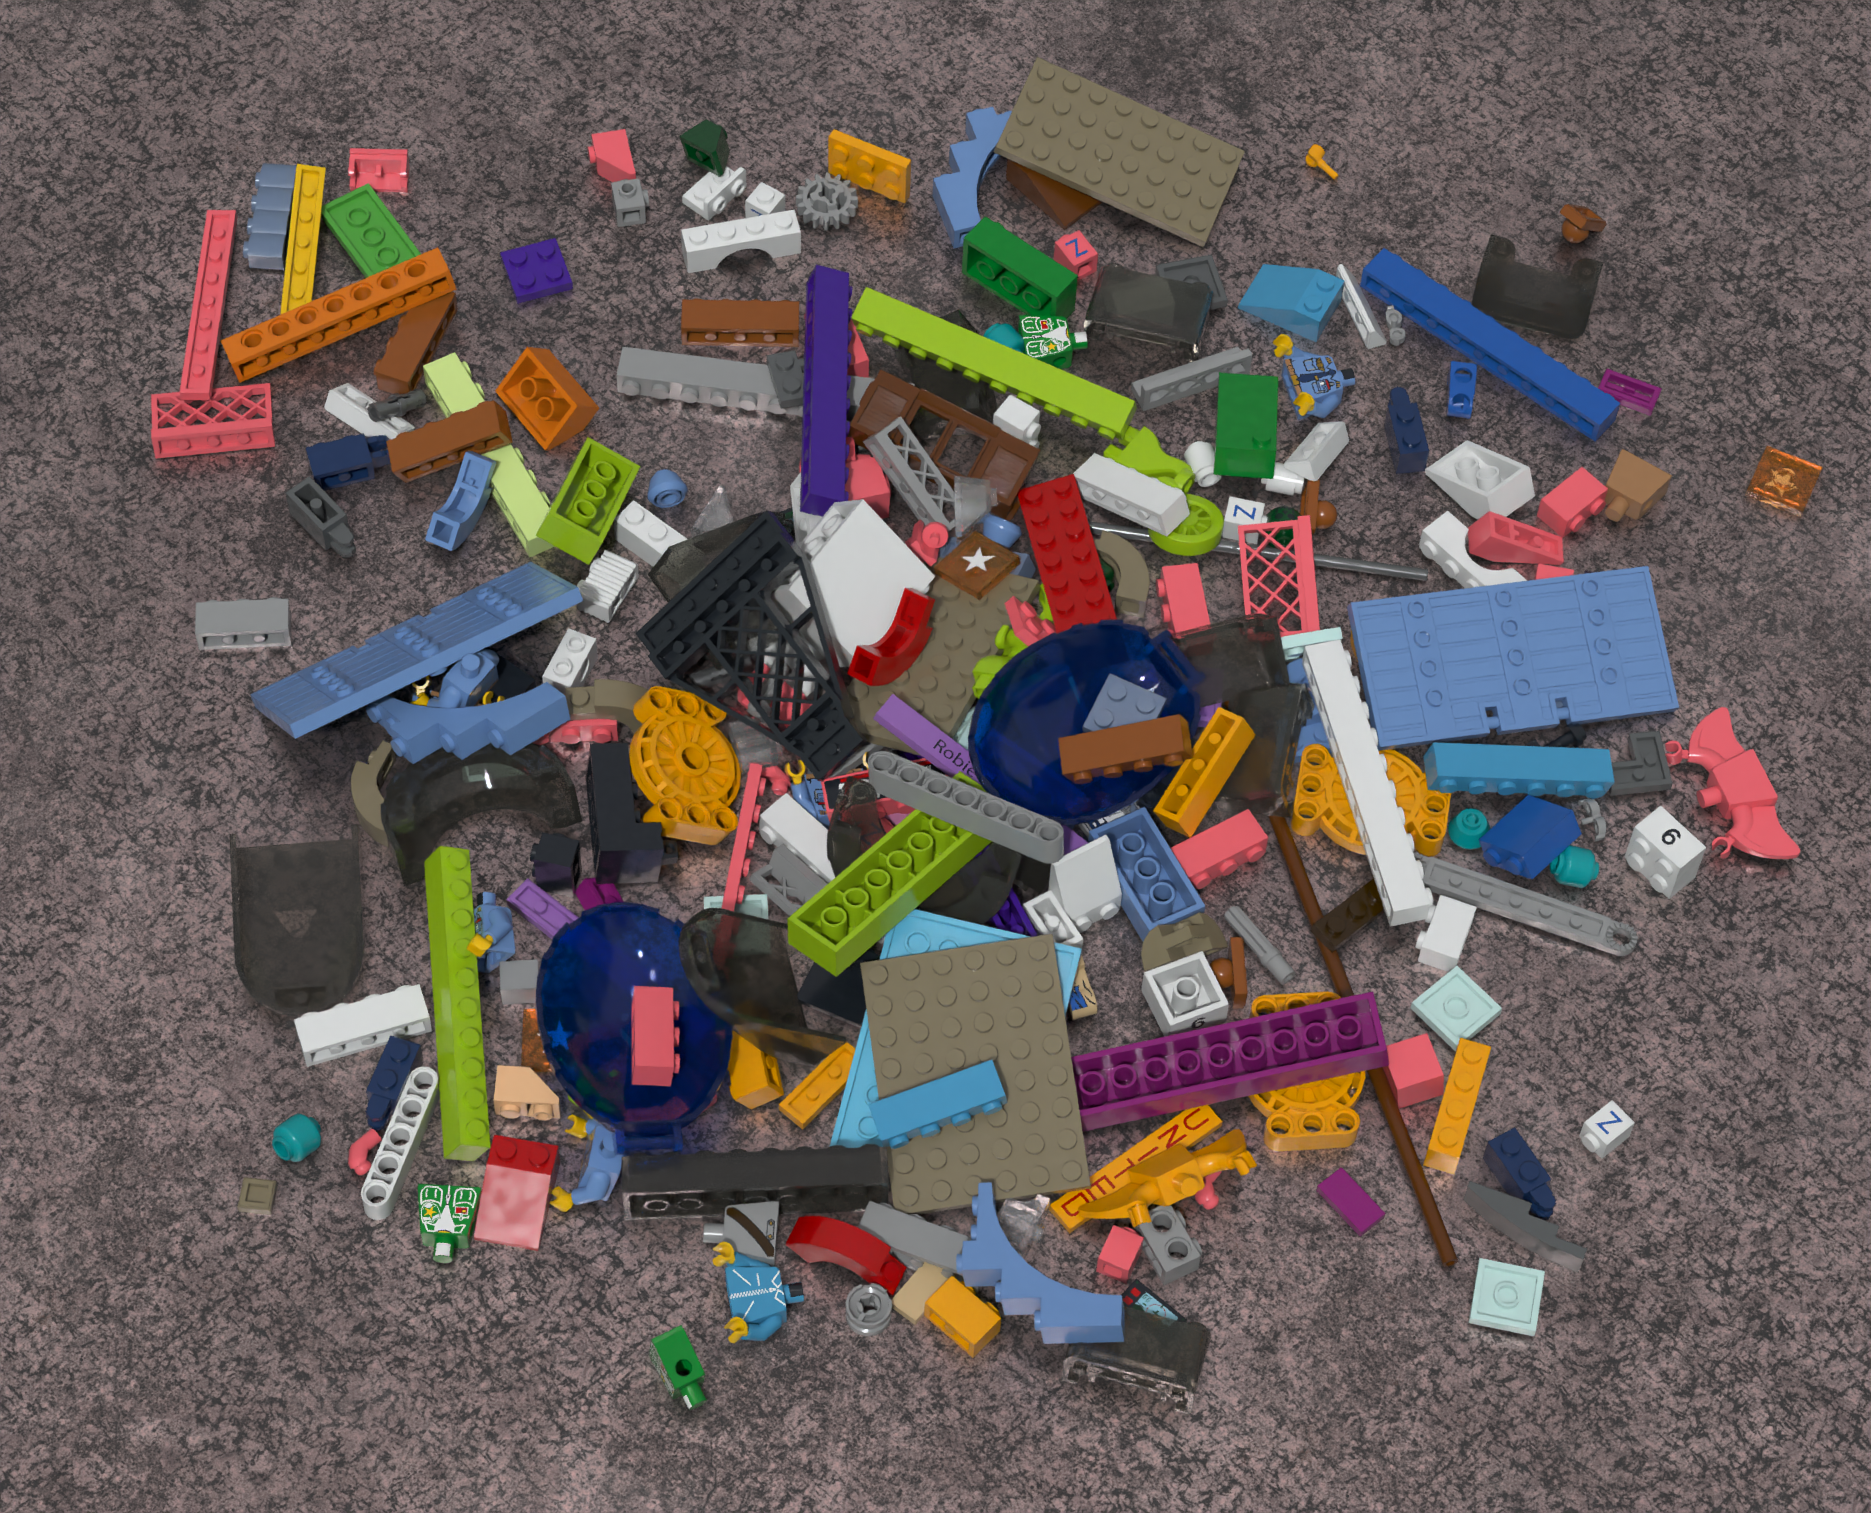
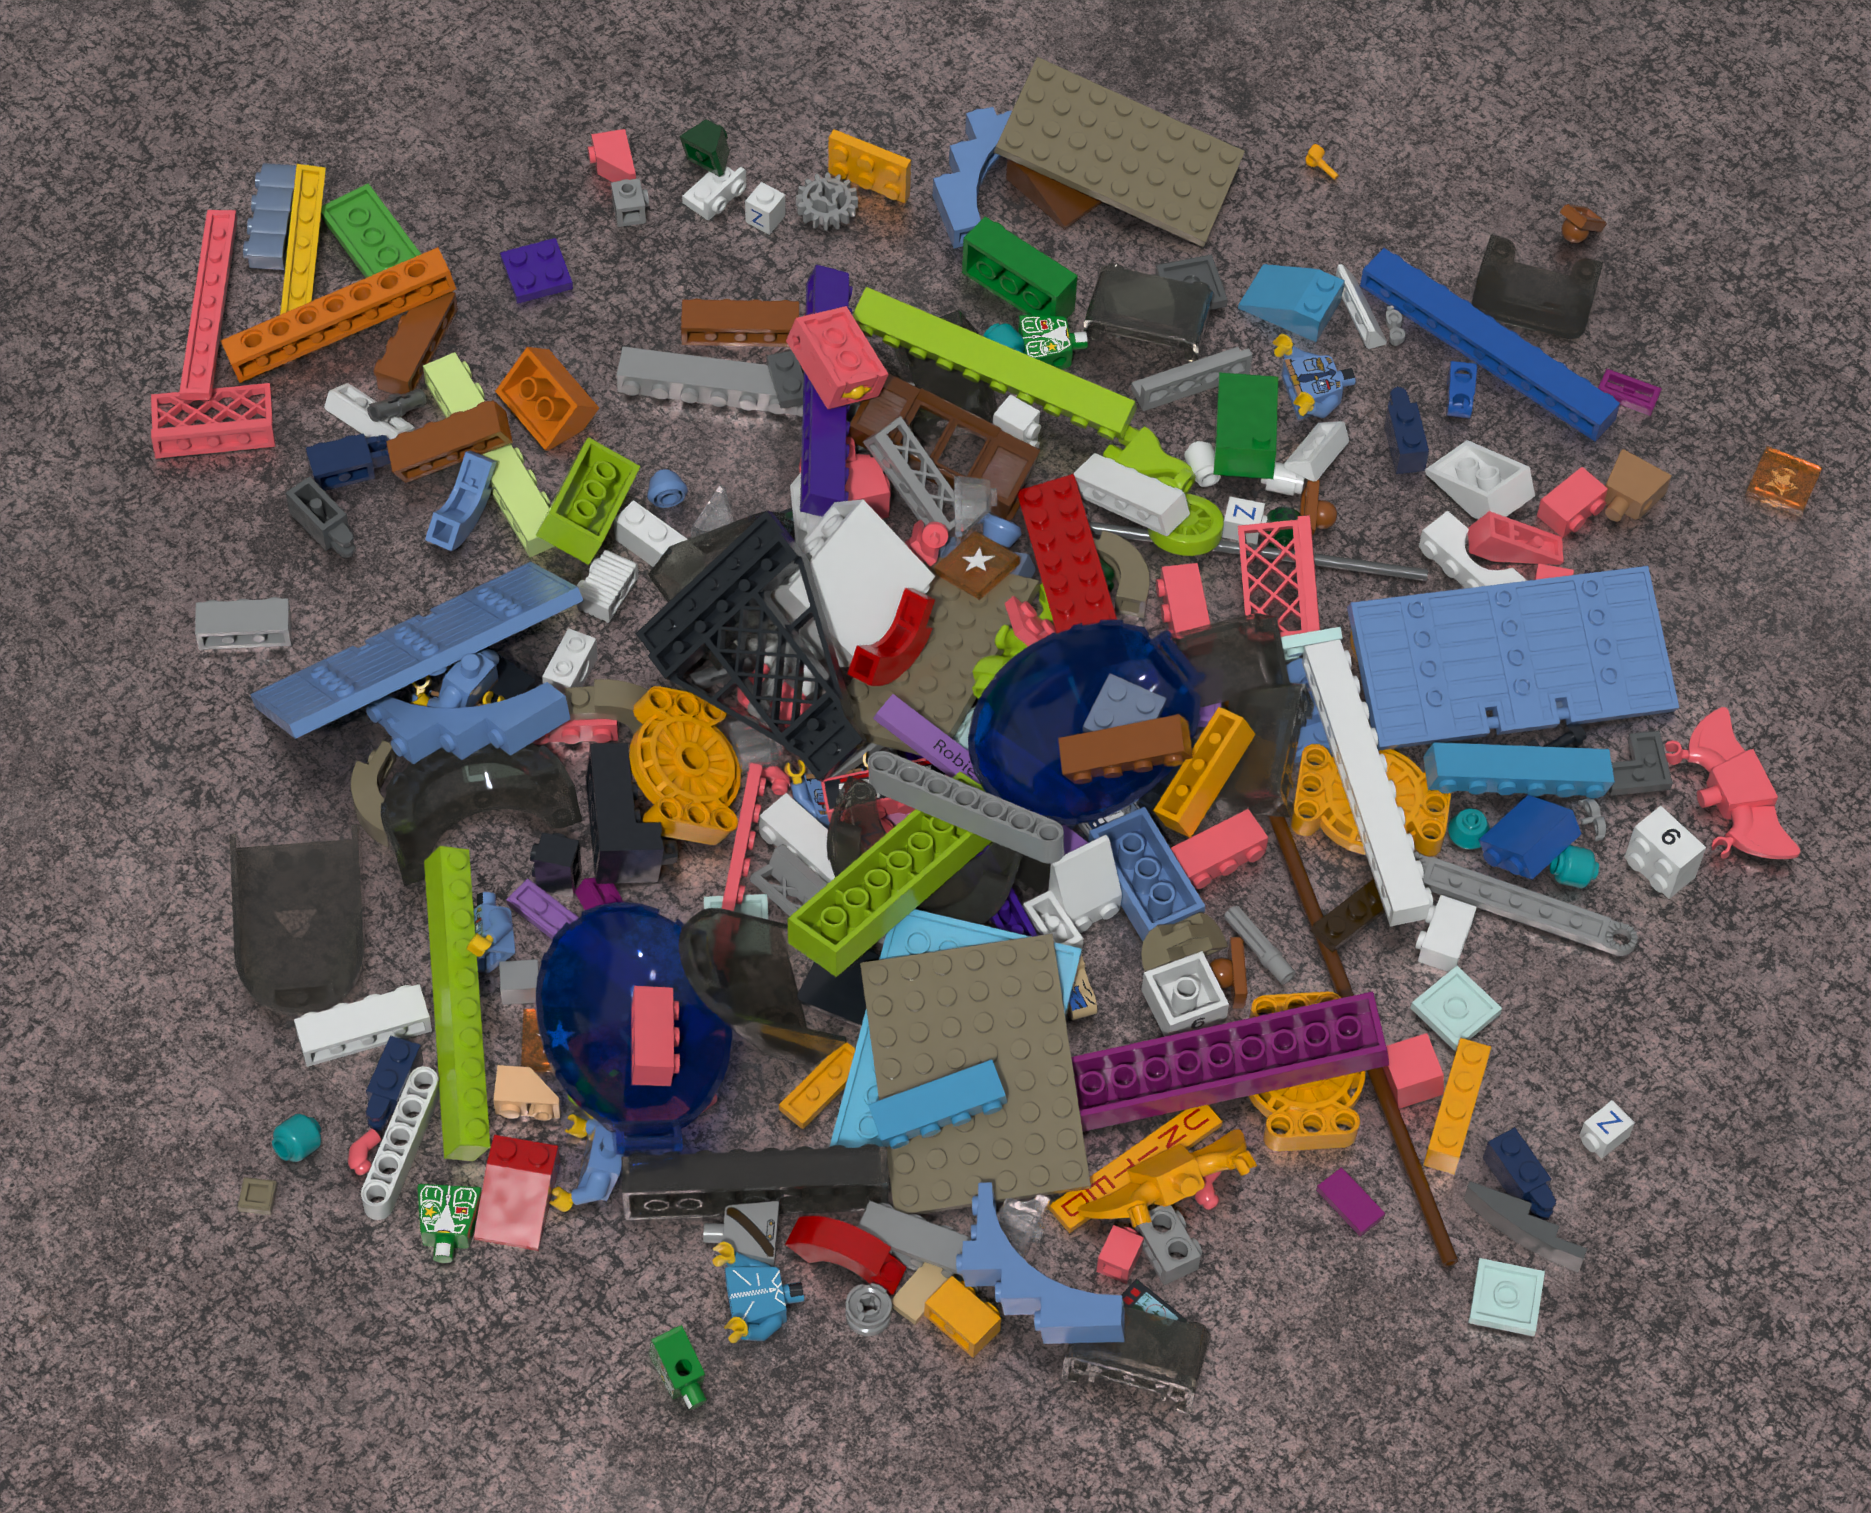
(382, 168): coral hinge -> none
(709, 244): white arch -> none
(752, 1074): light orange brick -> none
(837, 357): none -> coral piece
(1076, 254): coral brick -> none

